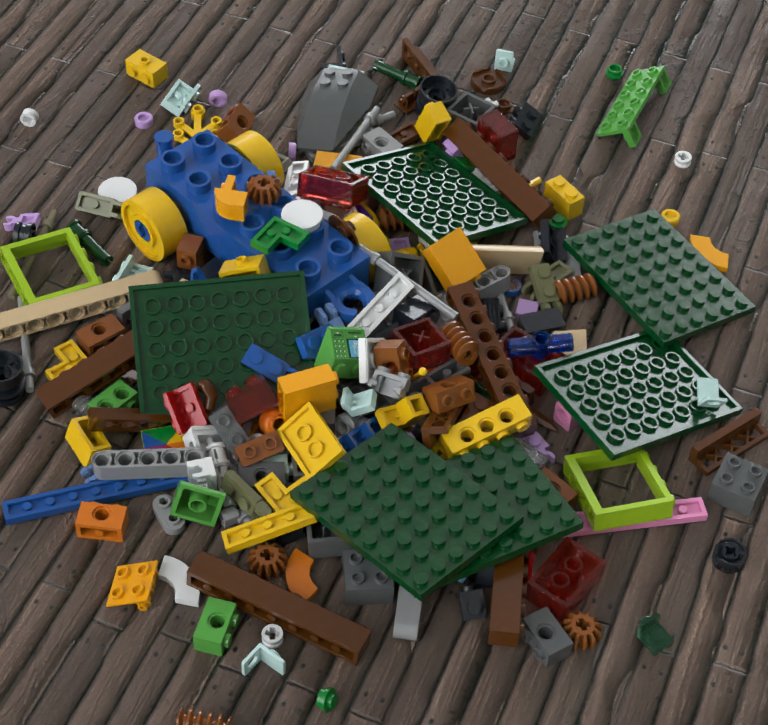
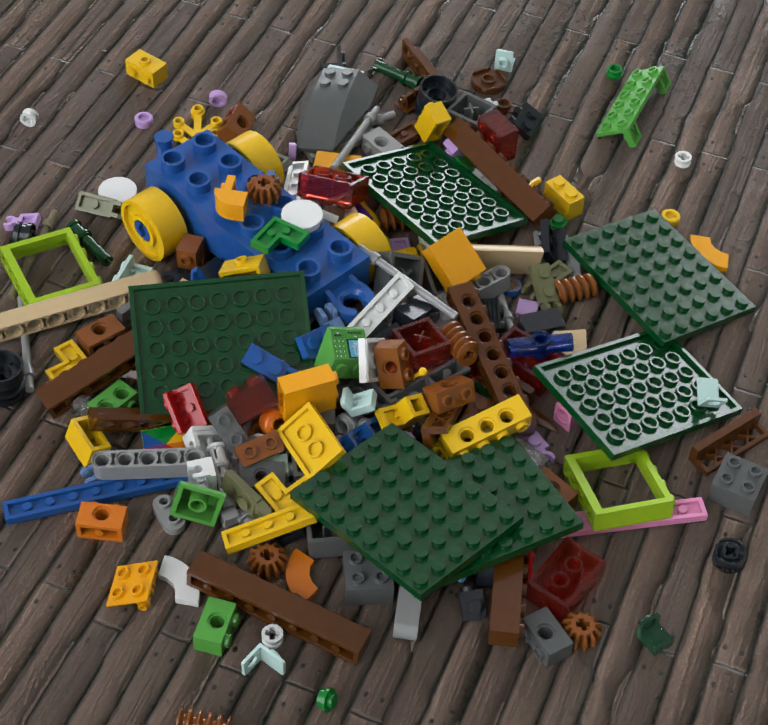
(179, 98): light aqua bracket -> none
(210, 393): reddish brown arm -> none
(345, 228): reddish brown dish -> none
(389, 384): light grey piece -> none

